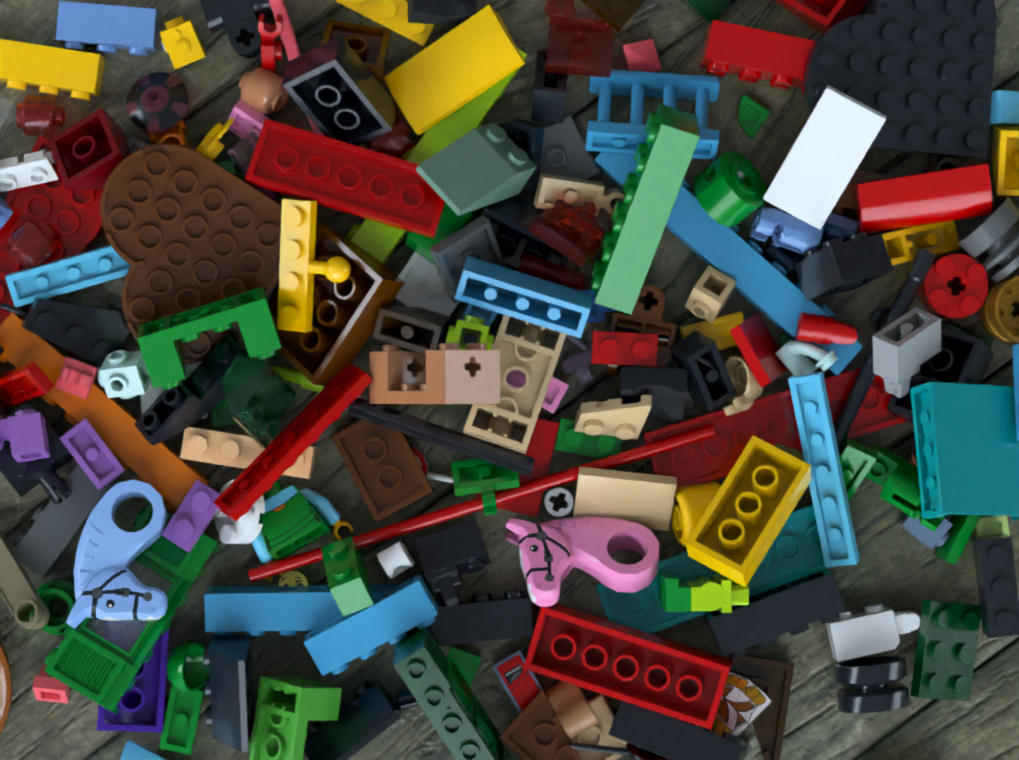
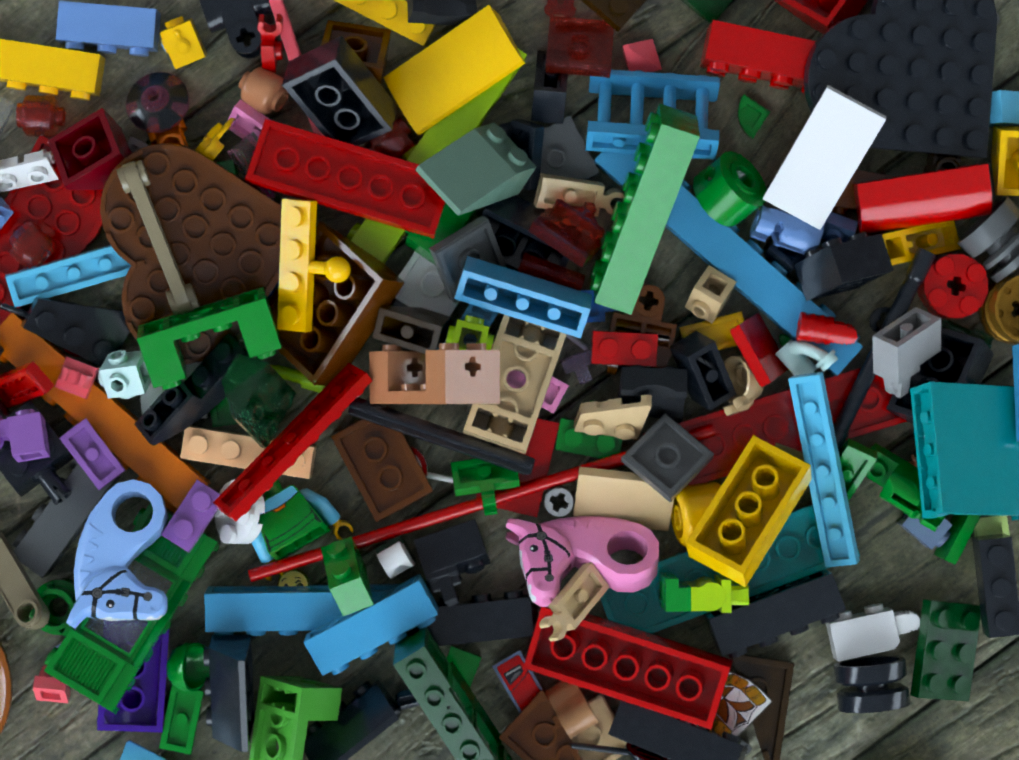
(134, 179): none -> dark tan piece
(575, 601): none -> tan plate
(667, 457): none -> dark grey plate

